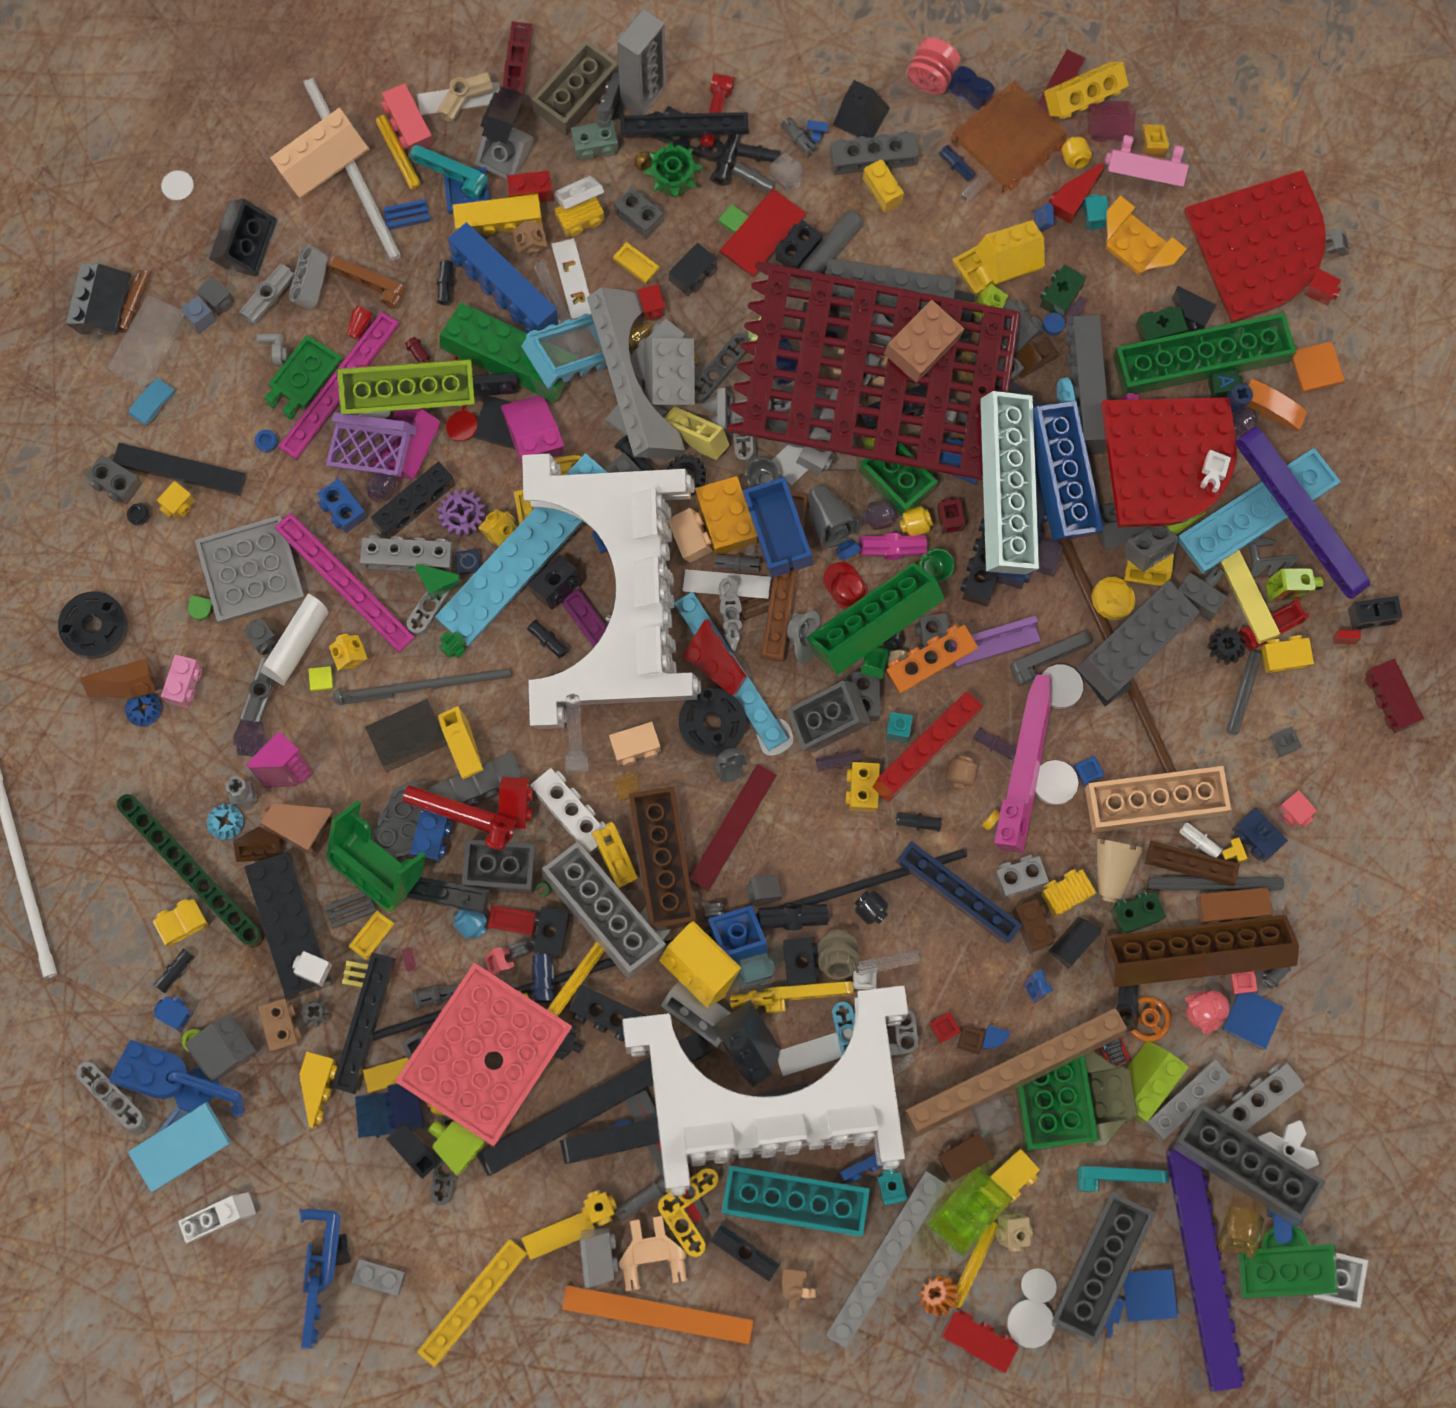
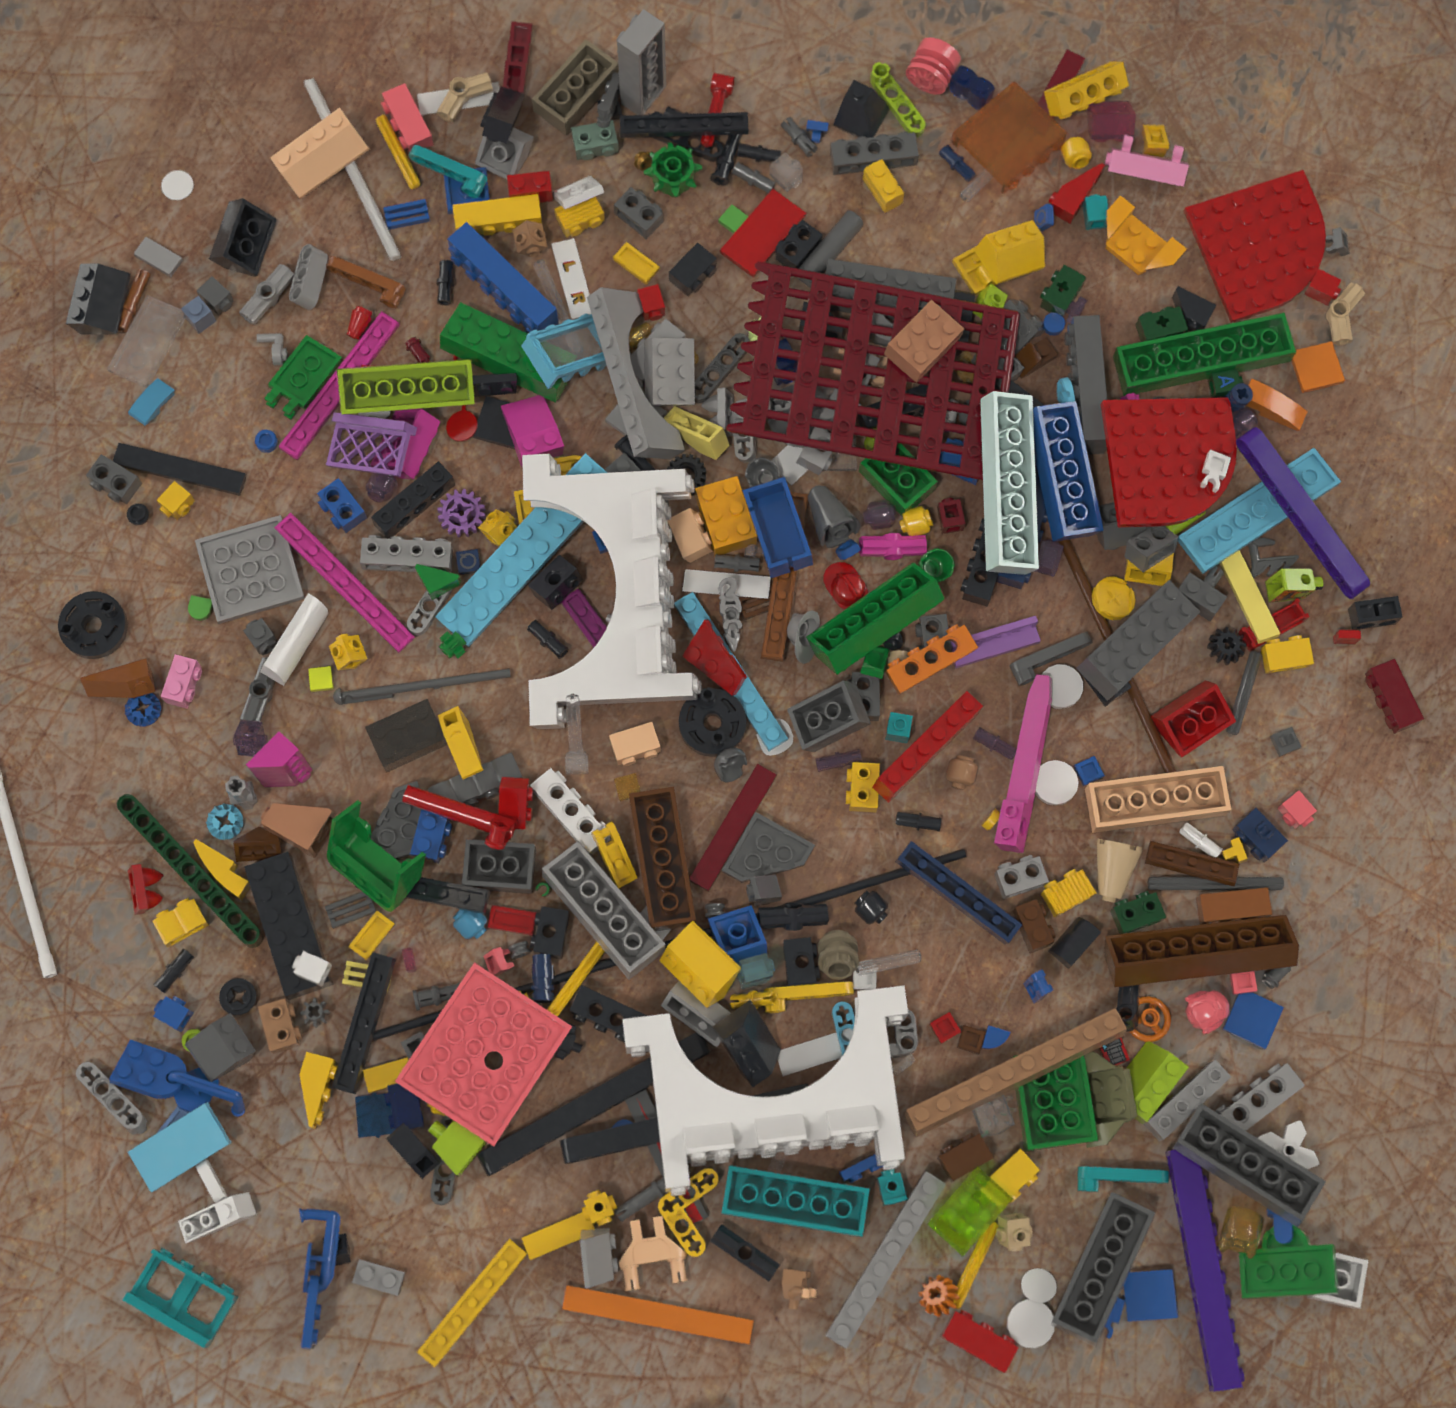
(138, 880): none -> red tile
(158, 257): none -> light grey tile
(175, 1311): none -> teal window
(211, 1181): none -> white beam
(223, 870): none -> yellow slope
(227, 995): none -> black gear
(766, 850): none -> dark grey plate
(881, 75): none -> lime beam
(1194, 718): none -> red slope
(1345, 303): none -> tan piece

